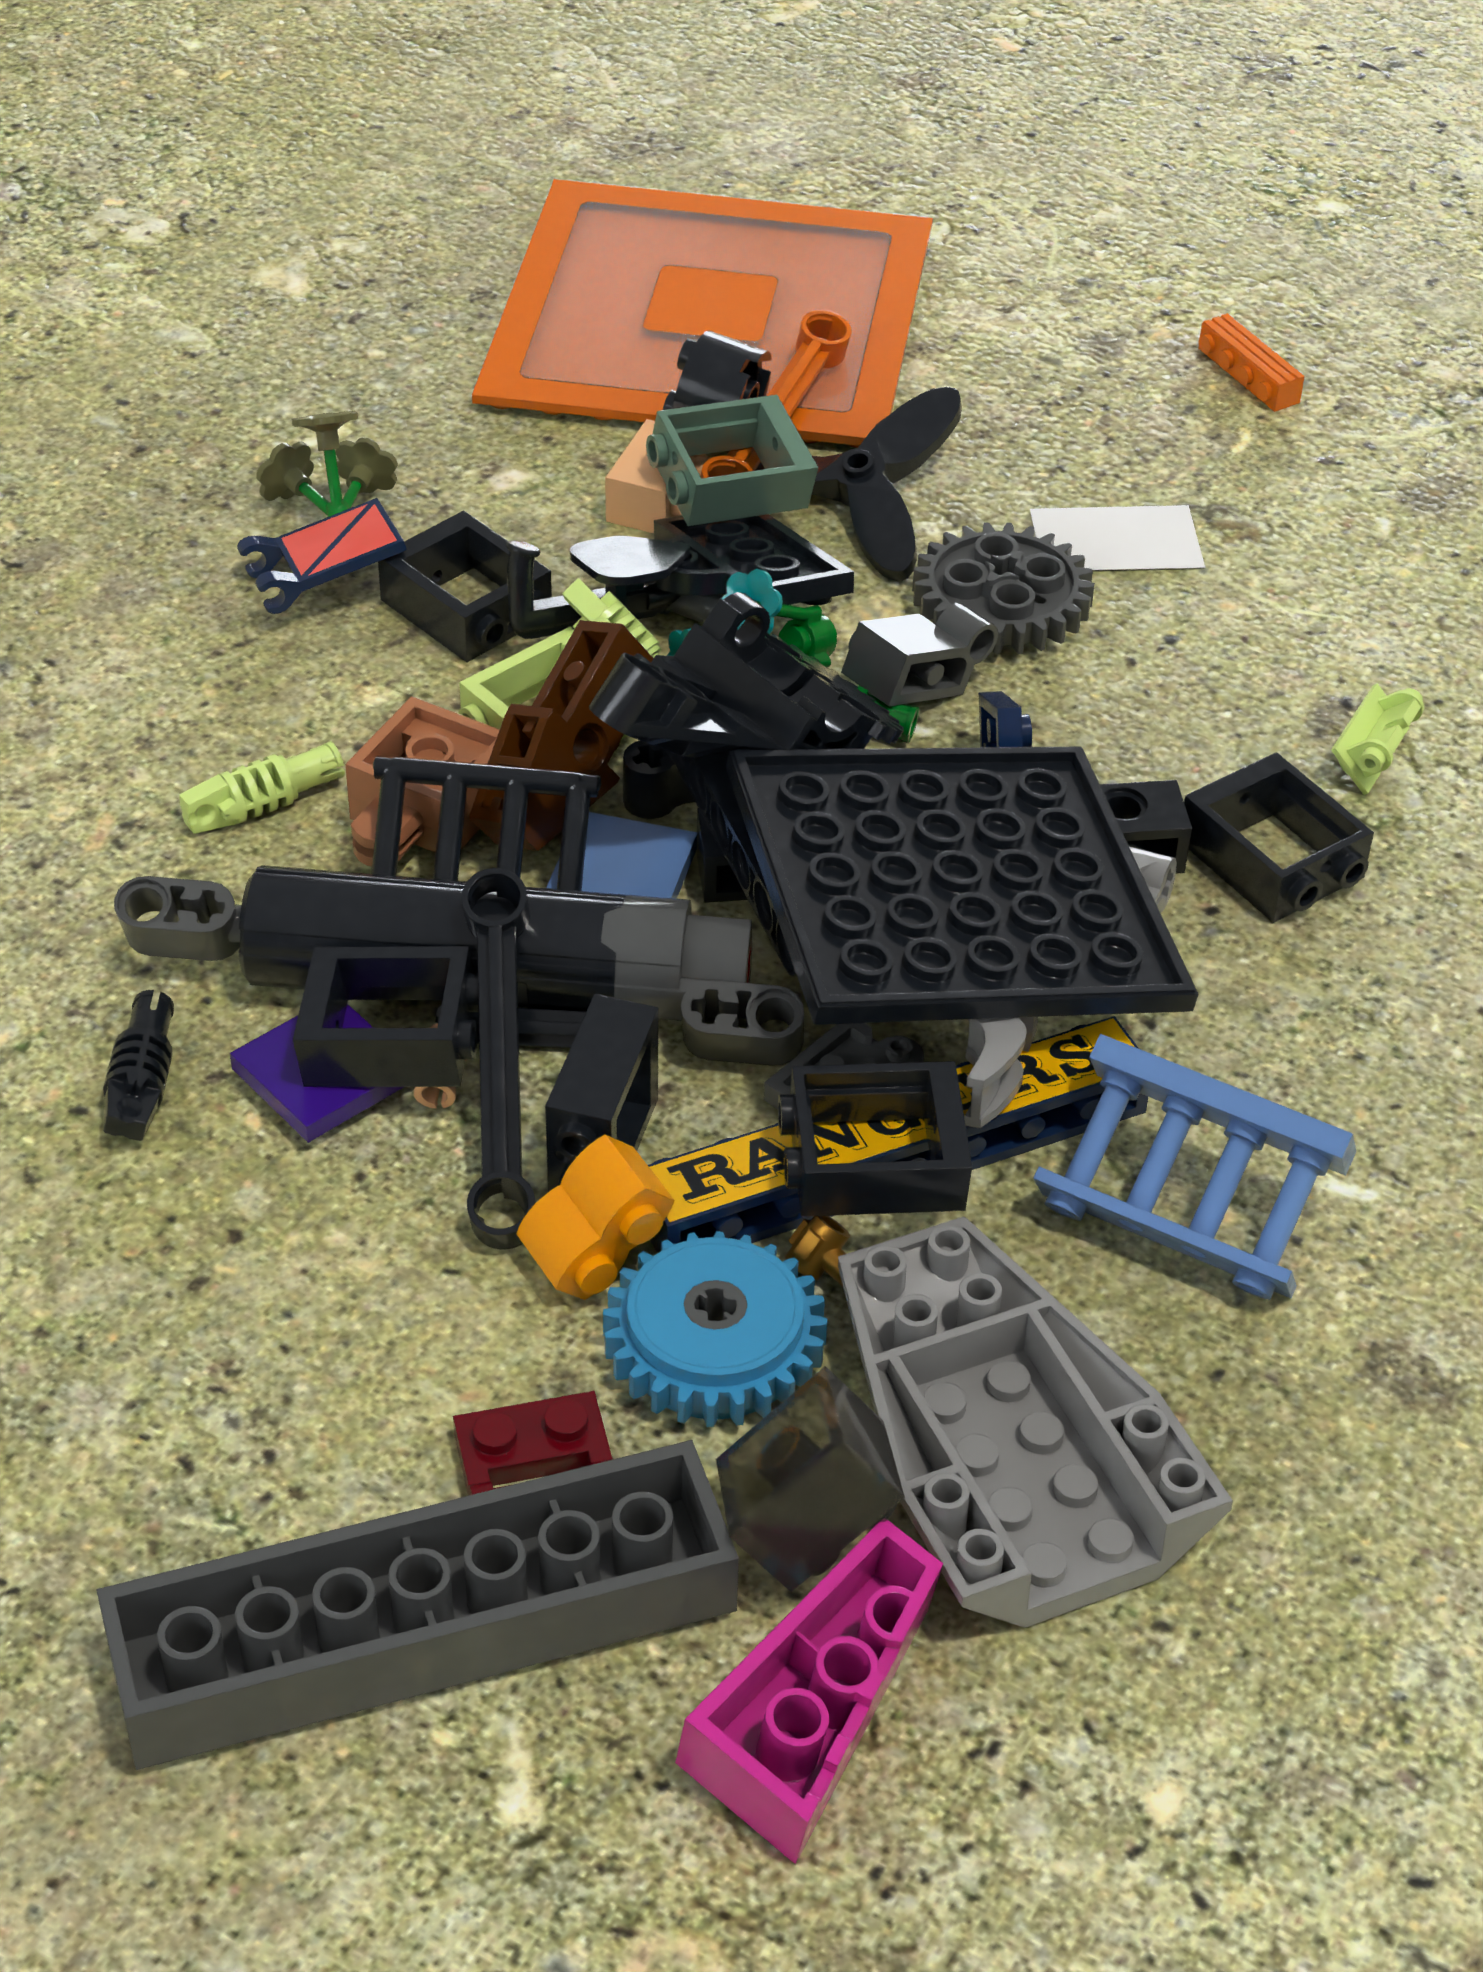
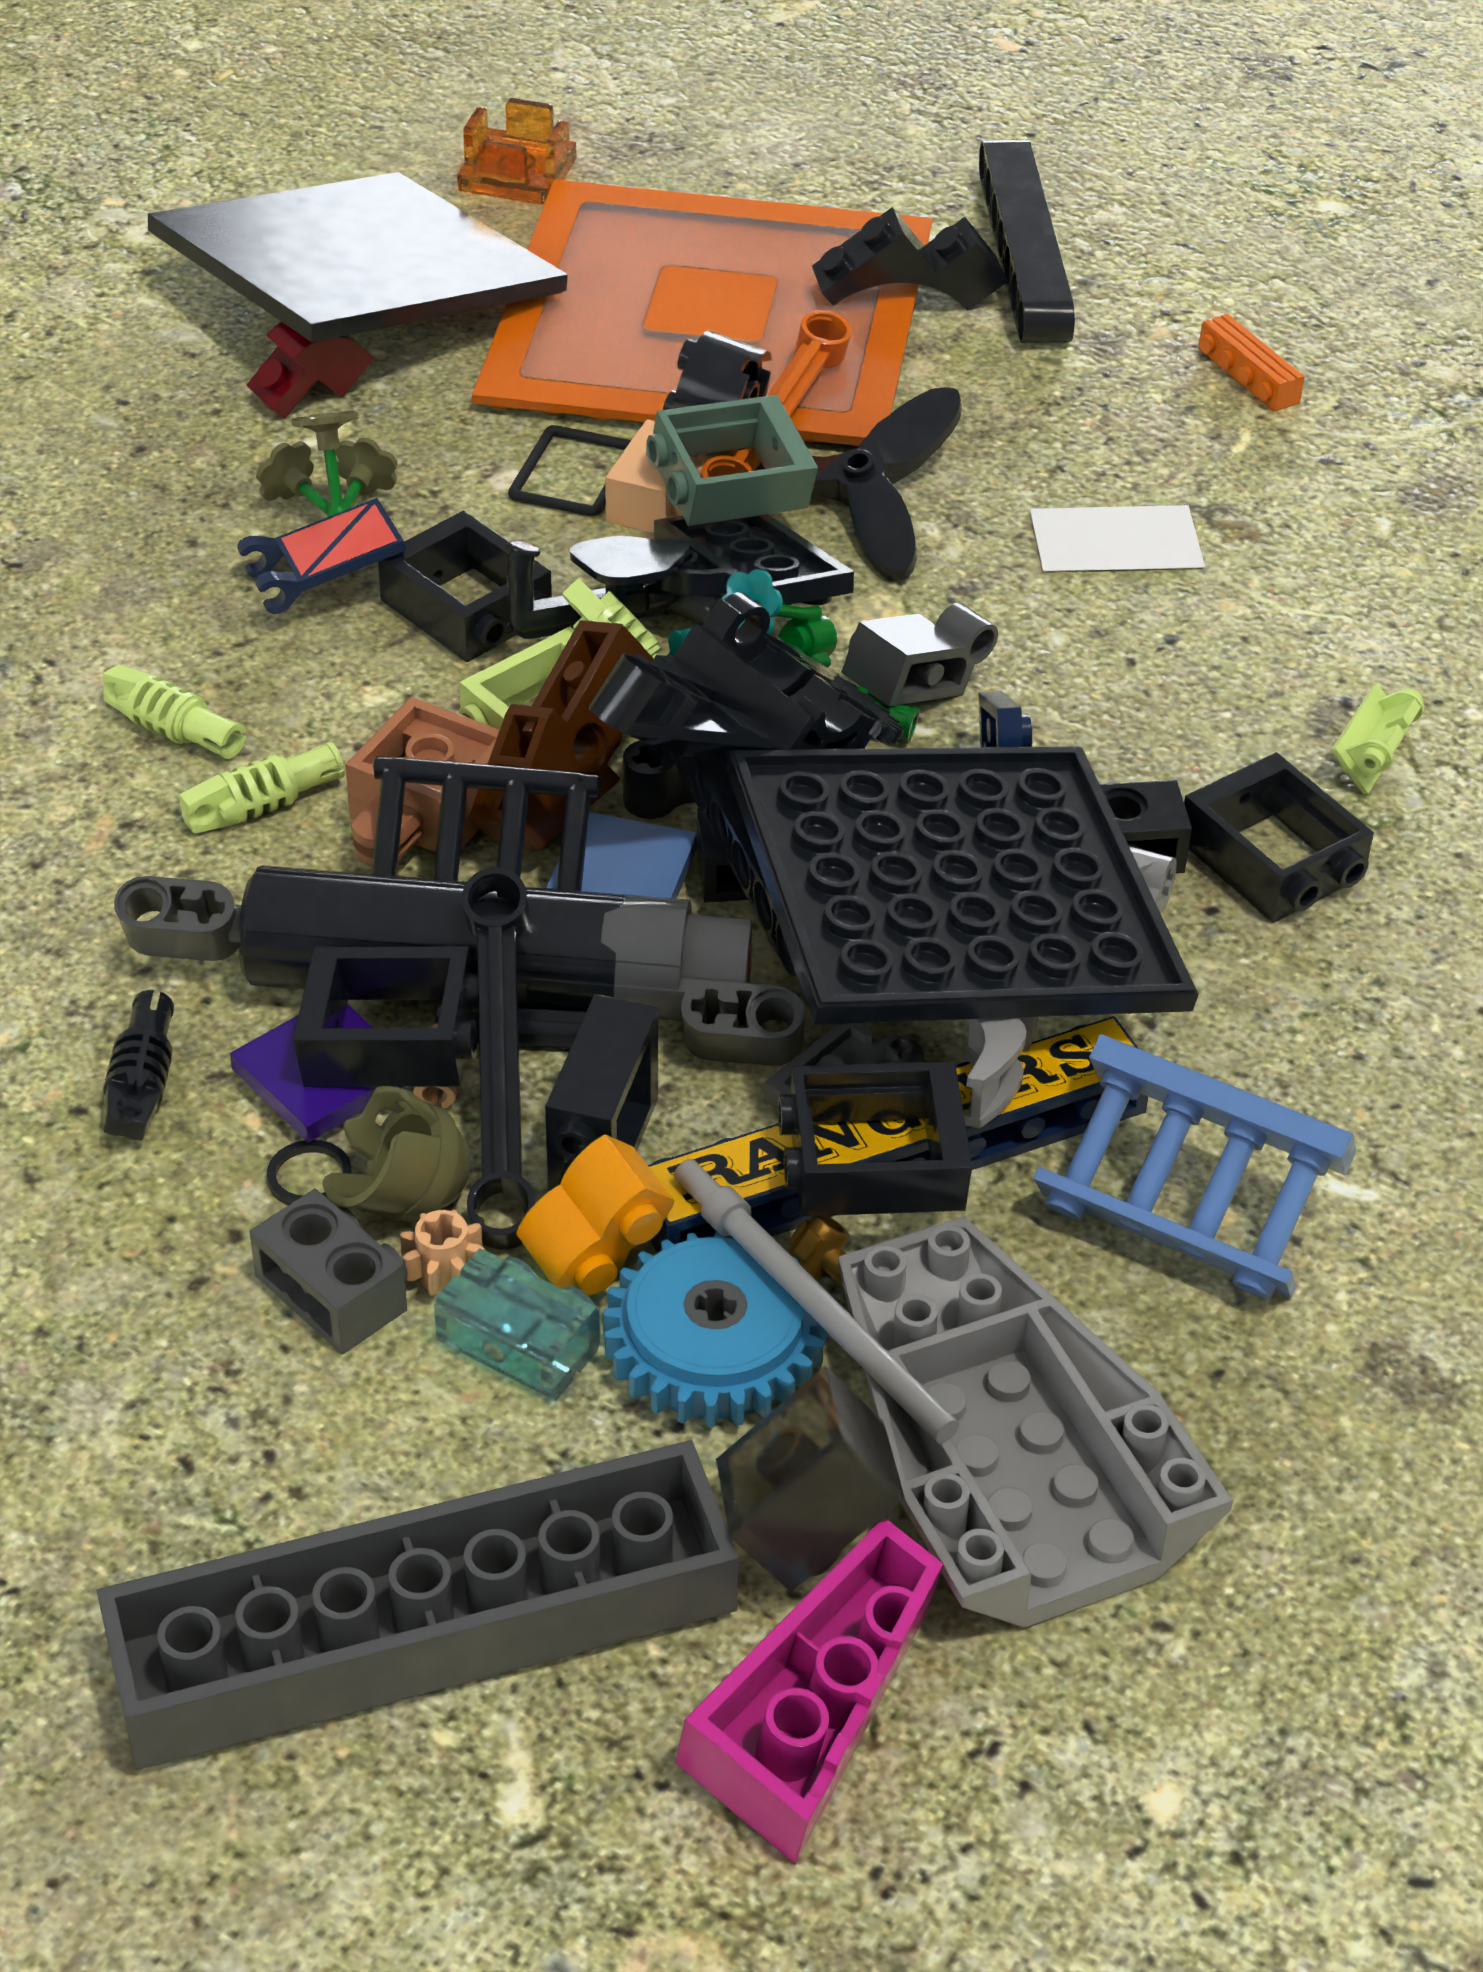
(170, 711): none -> yellowish green hinge
(297, 1148): none -> black piece
(299, 363): none -> dark red brick
(329, 1270): none -> dark grey brick
(356, 255): none -> tile
(413, 1158): none -> olive helmet
(439, 1248): none -> light nougat gear
(517, 160): none -> clear orange panel
(518, 1323): none -> clear light blue brick
(530, 1440): dark red plate -> none
(556, 503): none -> black piece
(731, 1216): none -> light grey bar
(891, 253): none -> black arch
(1010, 581): dark grey gear -> none
(1026, 242): none -> black beam

